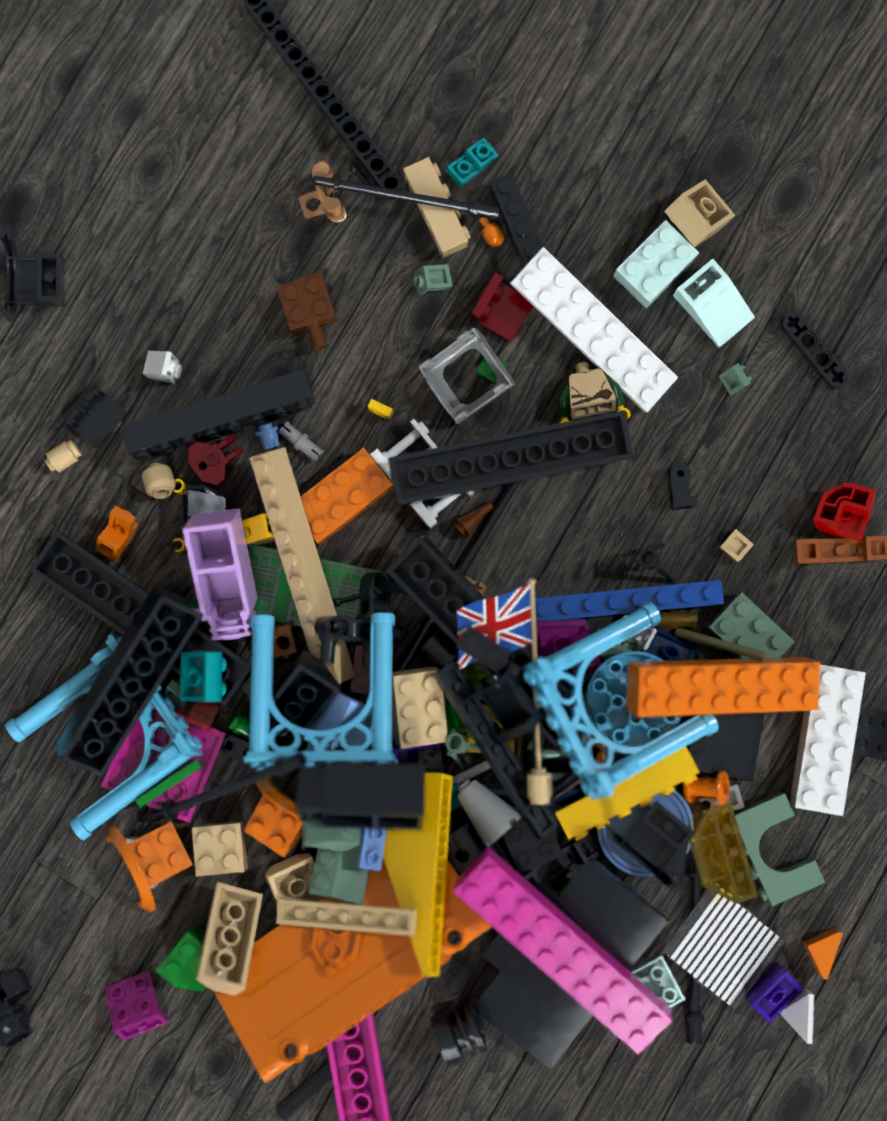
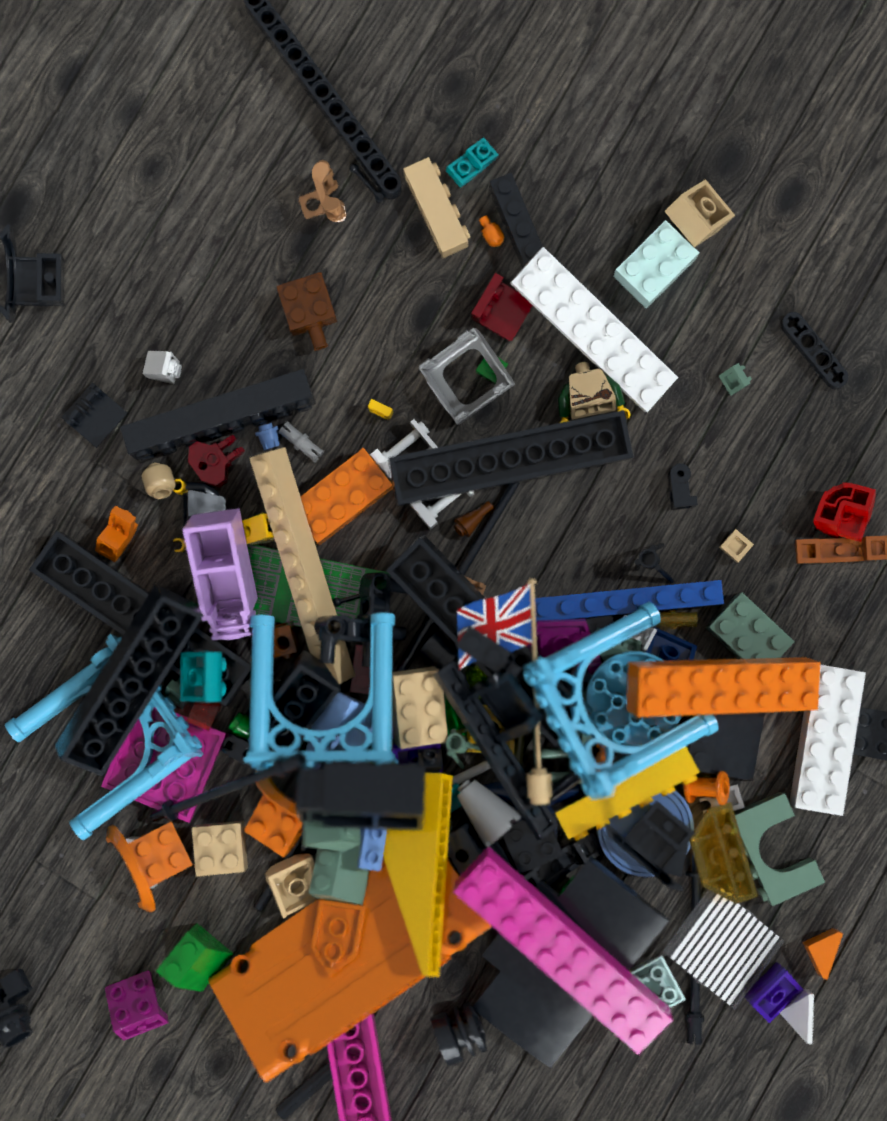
(62, 456): tan brick -> none
(169, 783): green tile -> none
(229, 939): tan slope -> none
(347, 916): tan plate -> none
(432, 278): sand green bracket -> none
(473, 208): black bar -> none
(714, 303): light aqua slope -> none
(720, 644): olive bar -> none

